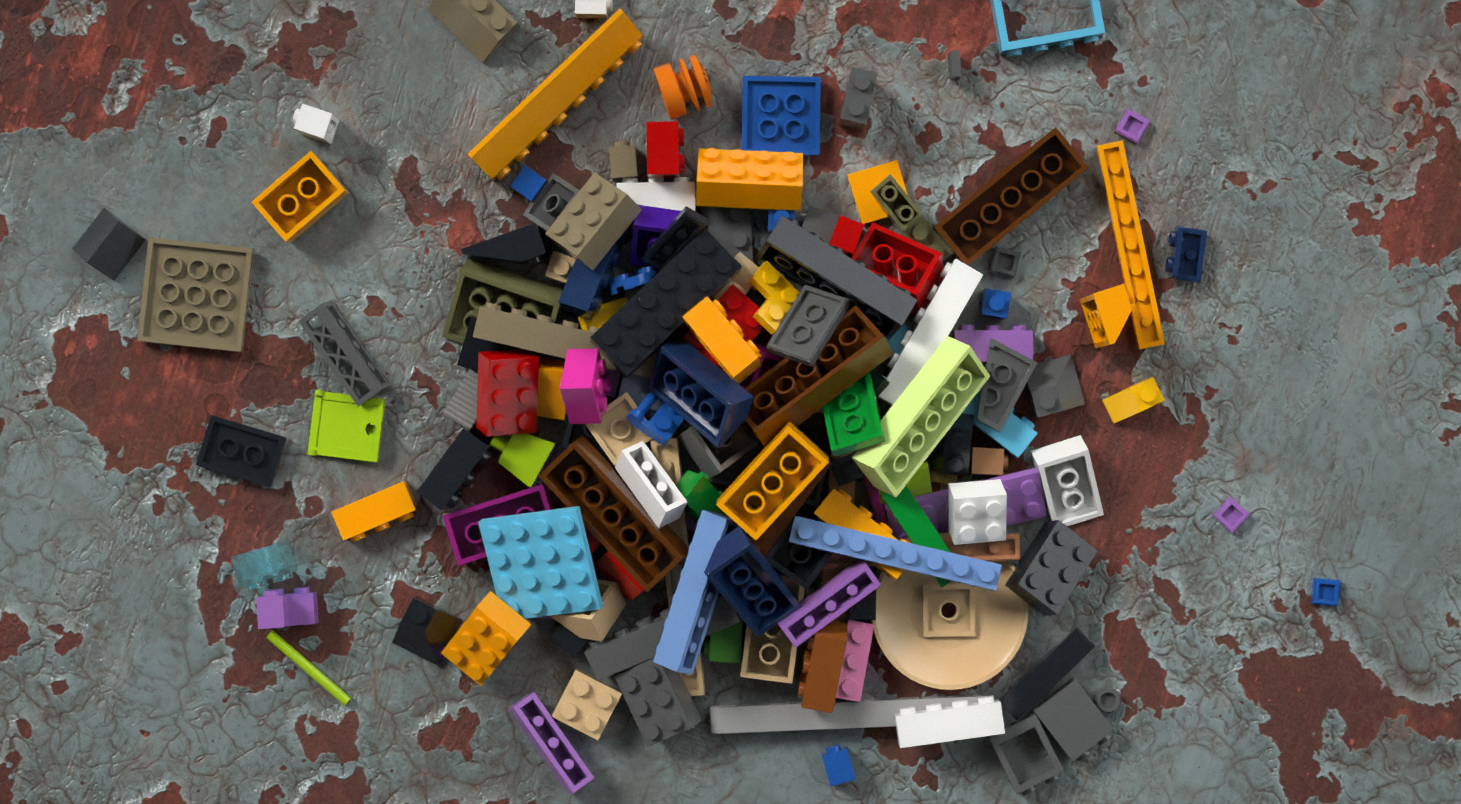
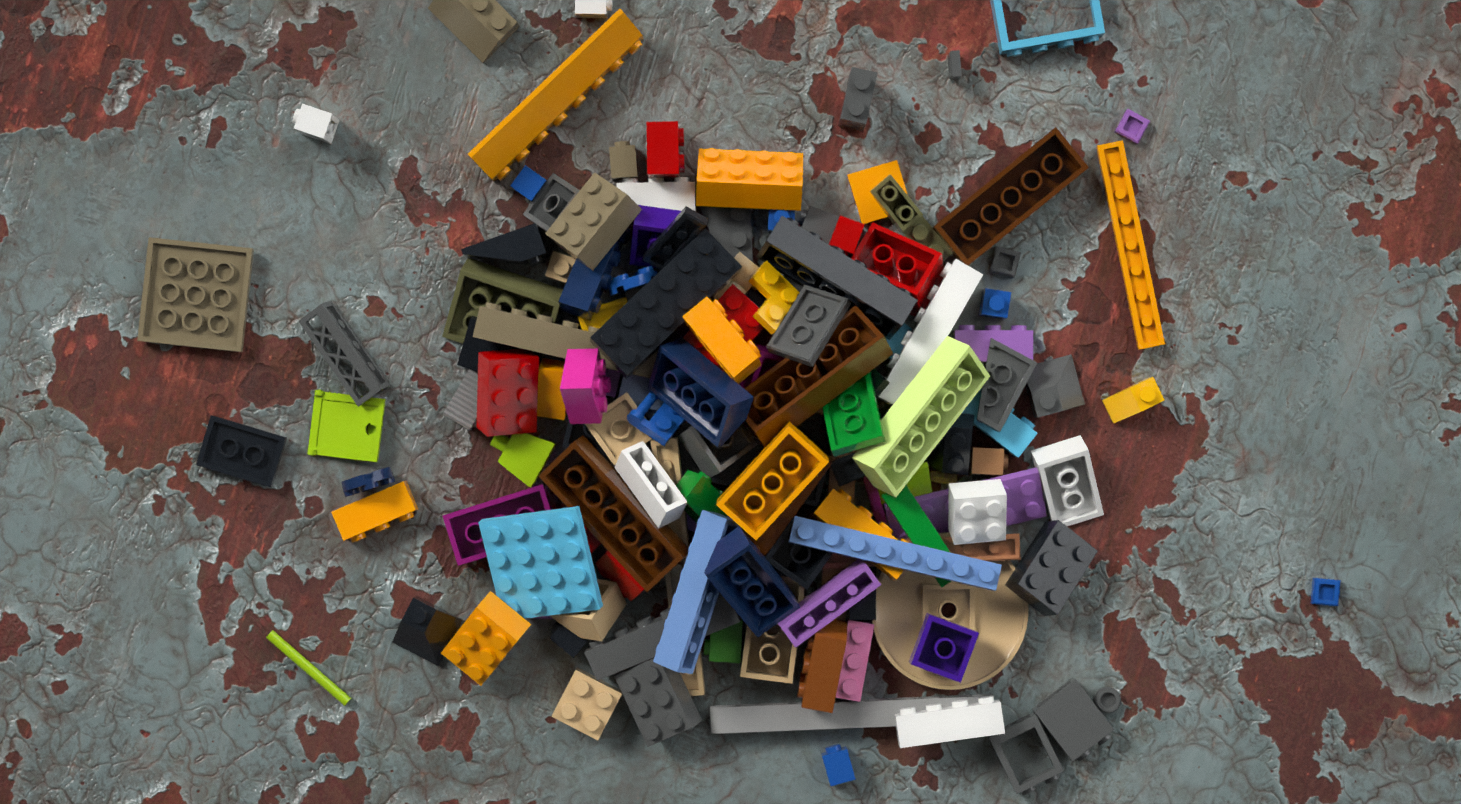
(108, 244): black slope -> none
(265, 563): clear light blue brick -> none
(283, 609): medium lavender brick -> none
(300, 197): light orange brick -> none
(368, 481): none -> dark blue plate
(455, 470): black brick -> none
(551, 743): medium lavender brick -> none
(683, 87): orange wheel -> none
(781, 114): blue plate -> none
(943, 647): none -> dark purple brick
(1046, 673): black slope -> none
(1107, 313): light orange slope -> none
(1186, 254): dark blue bracket -> none
(1230, 515): medium lavender tile -> none

